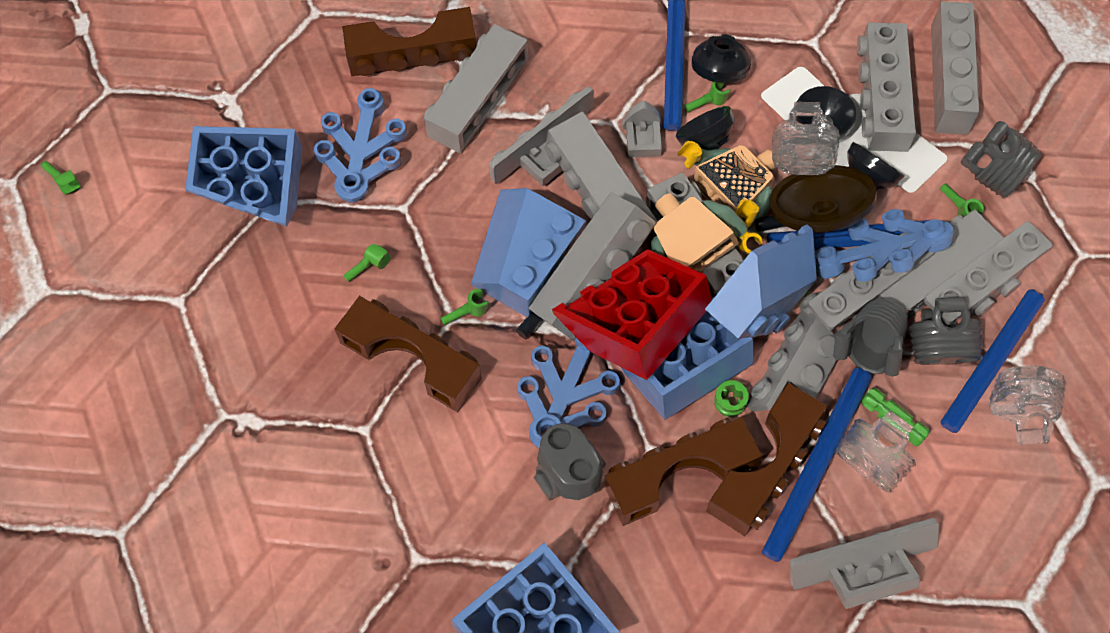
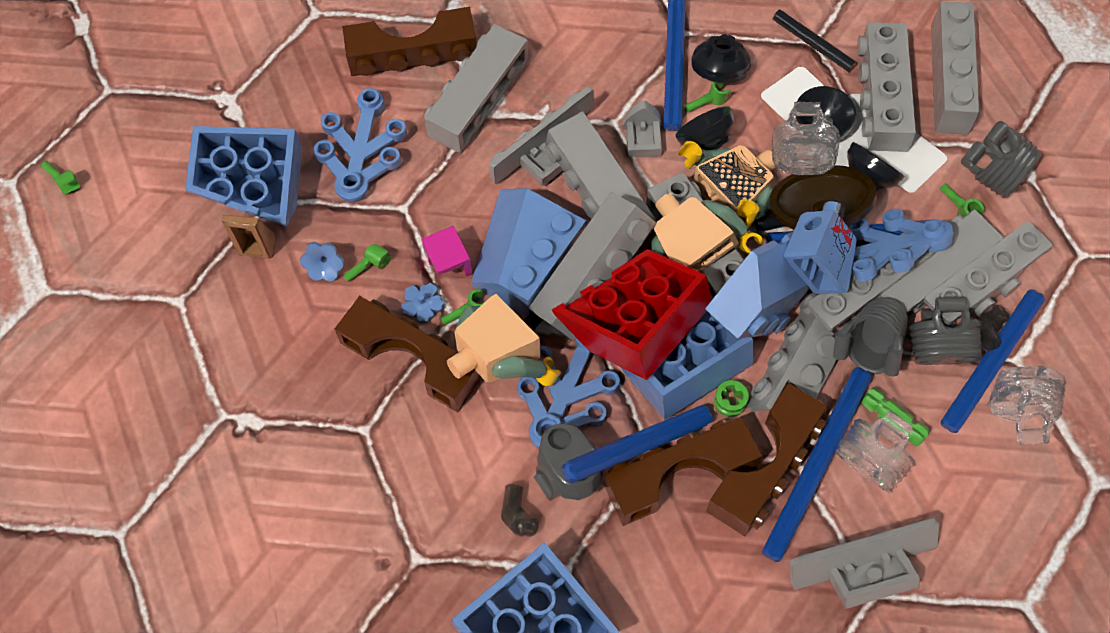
(250, 236): none -> medium nougat slope
(322, 261): none -> medium blue plant
(422, 302): none -> medium blue plant
(446, 251): none -> dark pink panel
(498, 345): none -> light nougat torso
(514, 515): none -> clear smoke arm
(636, 444): none -> blue axle
(814, 40): none -> black bar
(822, 250): none -> medium blue torso
(991, 323): none -> clear smoke arm

